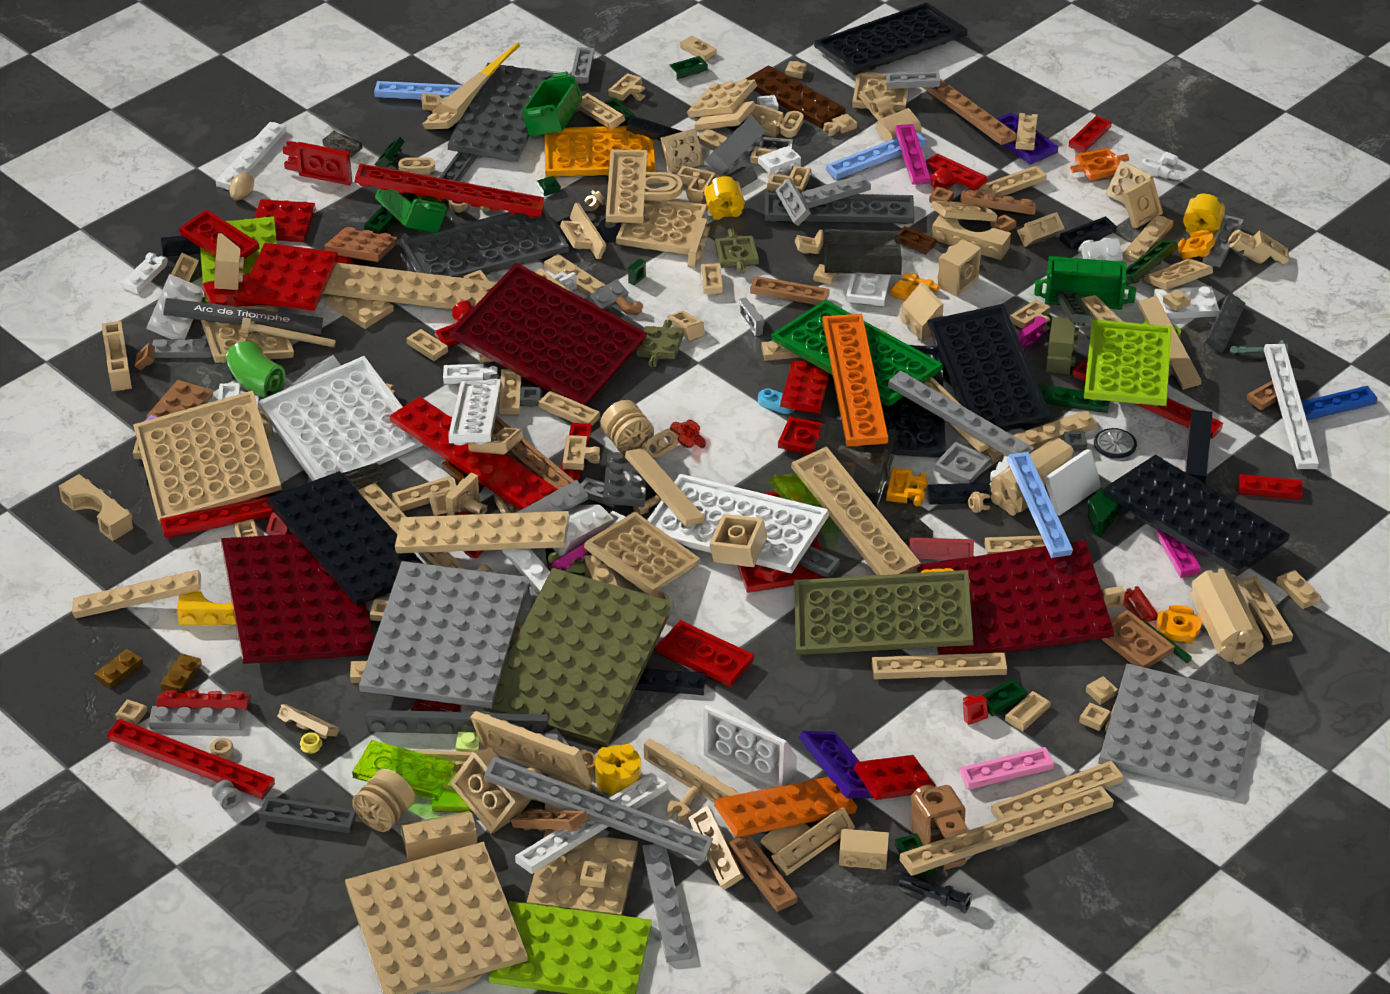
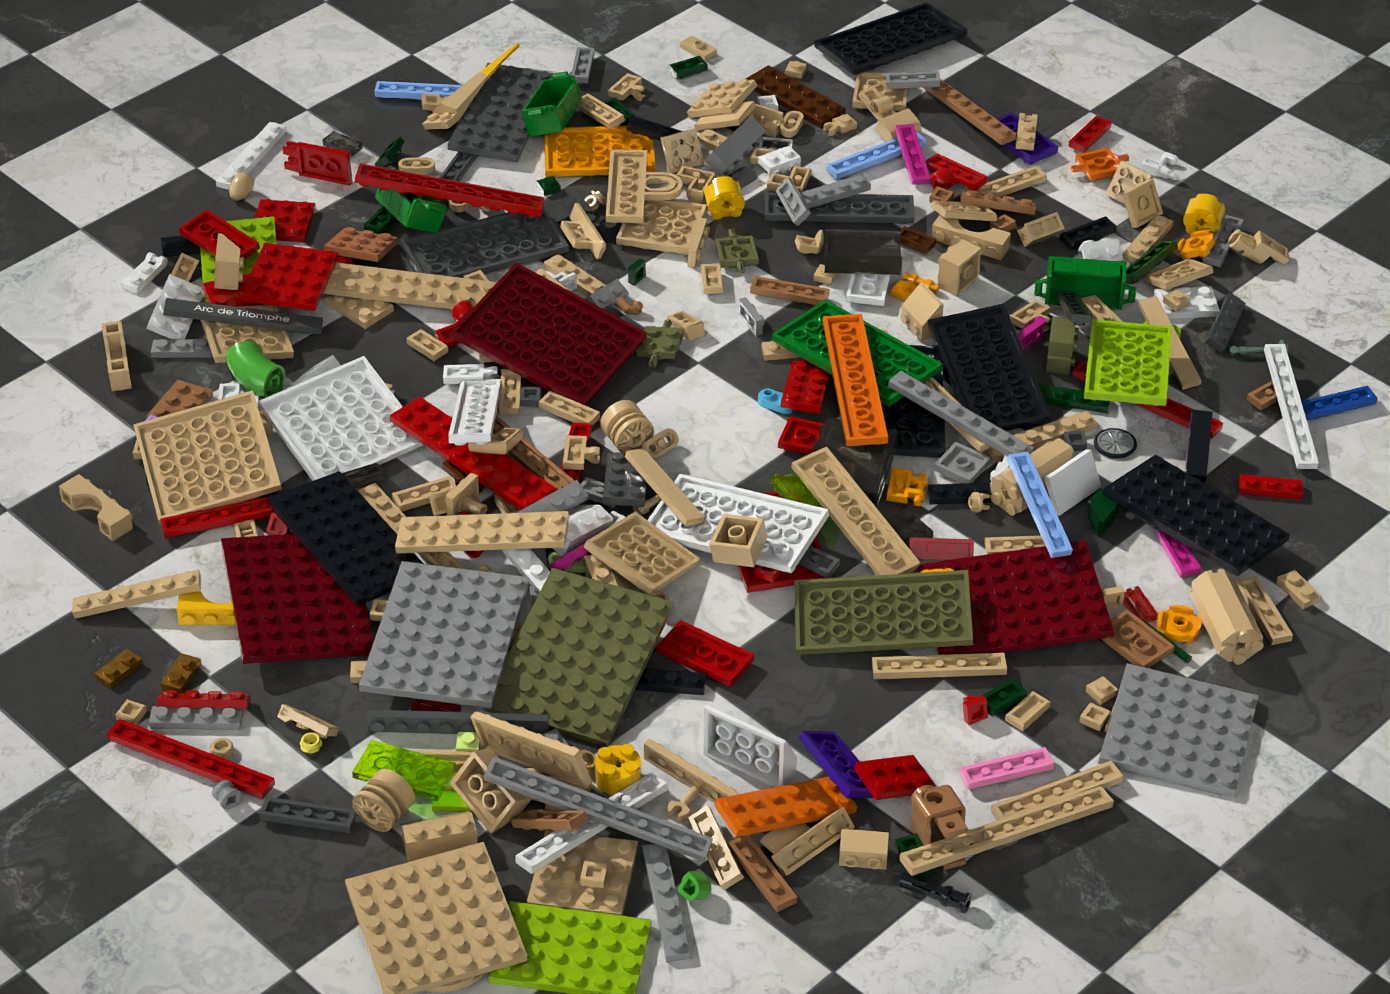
(145, 356): medium nougat plate -> none
(250, 326): tan piece -> none
(688, 434): clear red plate -> none
(695, 886): none -> bright green plate

